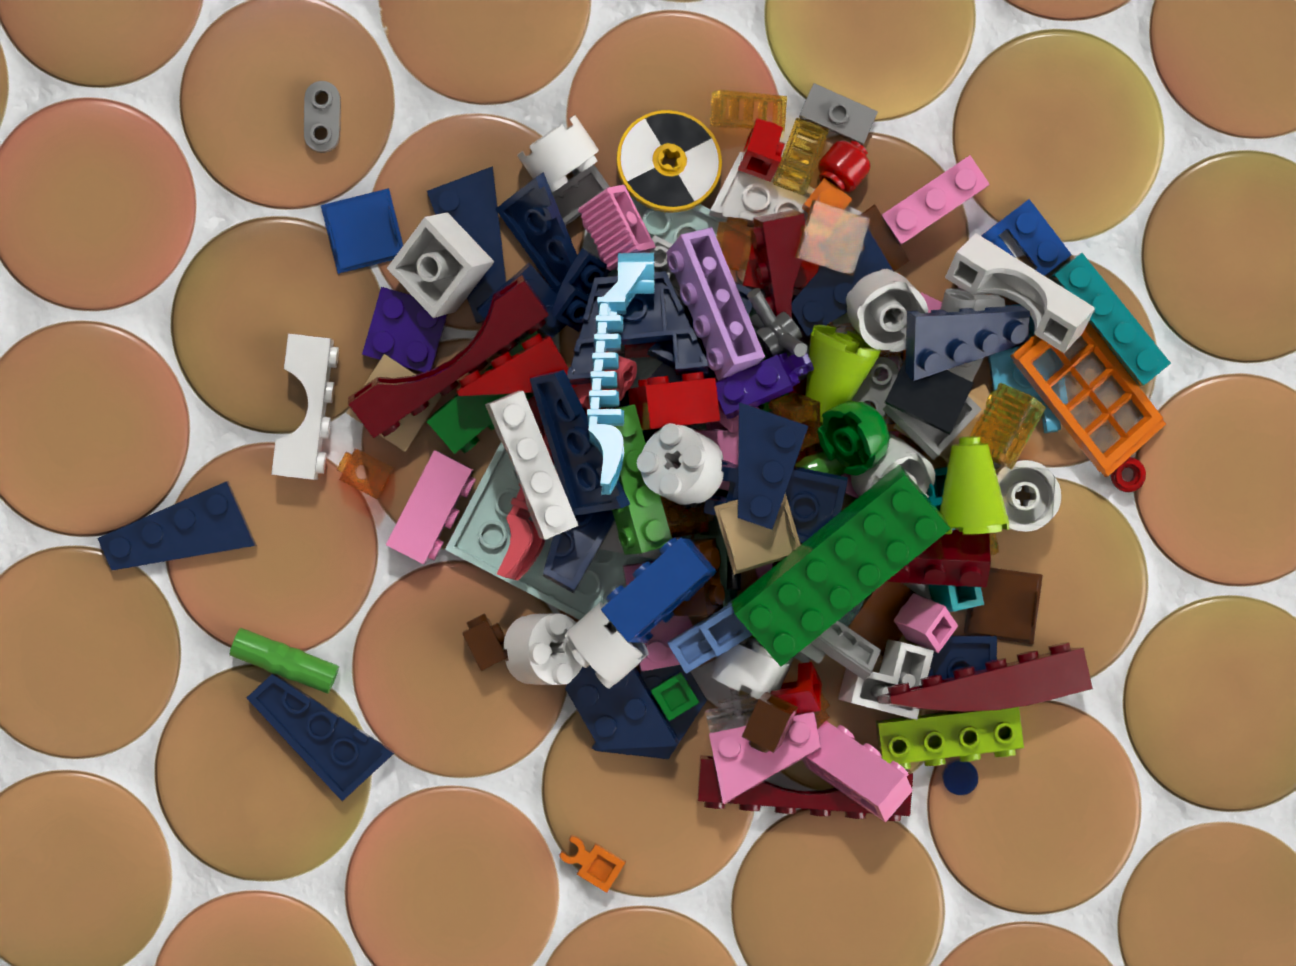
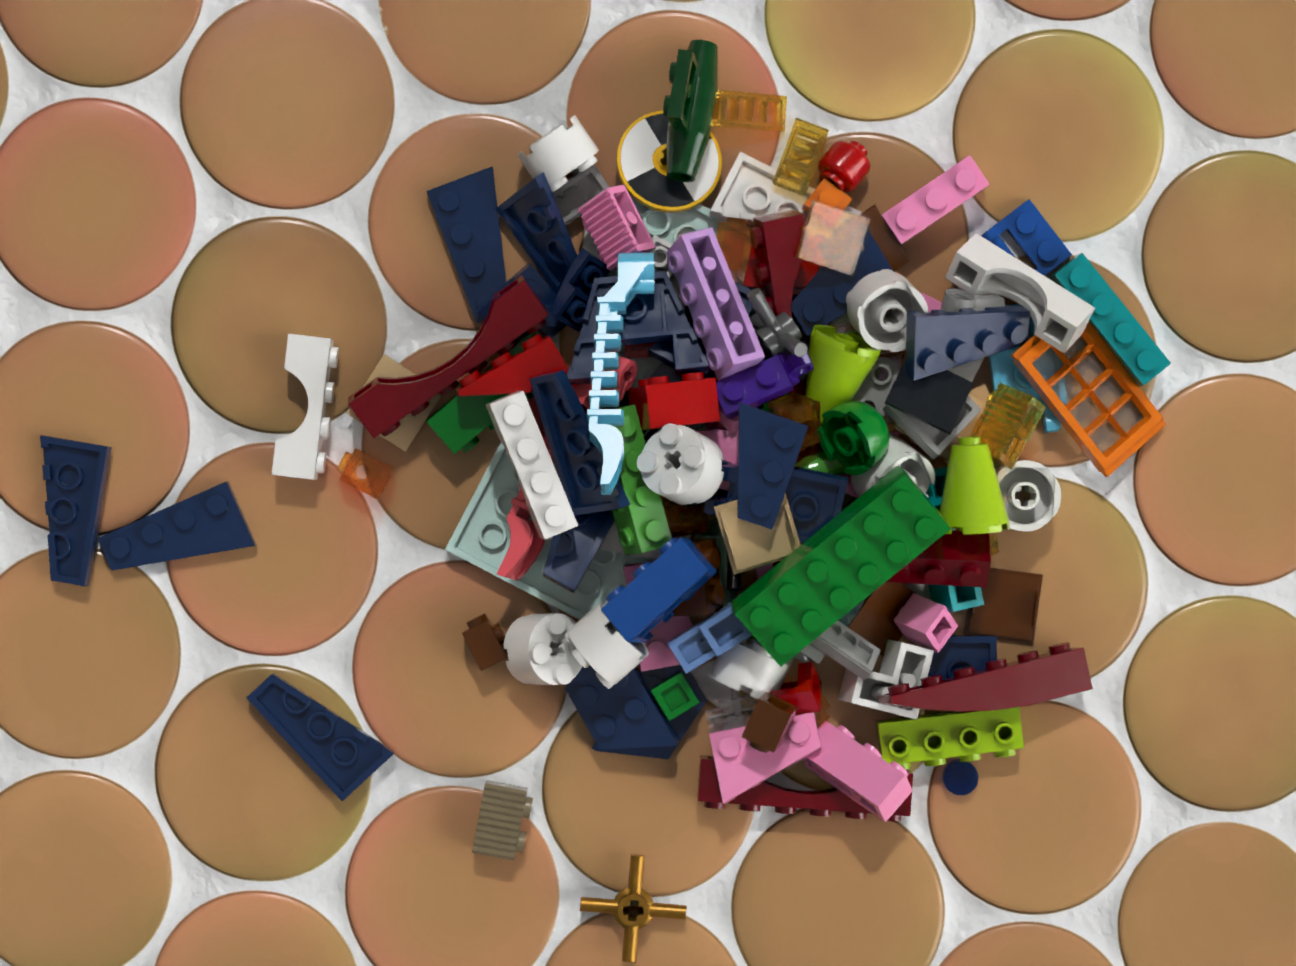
(75, 495): none -> dark blue wing
(284, 660): bright green axle -> none
(322, 116): light grey plate -> none
(362, 230): blue piece -> none
(404, 331): dark purple plate -> none
(431, 508): bright pink brick -> none
(440, 264): white brick -> none
(501, 819): none -> dark tan brick
(597, 866): orange plate -> none
(643, 917): none -> pearl gold bar
(690, 108): none -> dark green plate
(762, 150): red brick -> none
(838, 114): light grey plate -> none
(1138, 477): red plate -> none

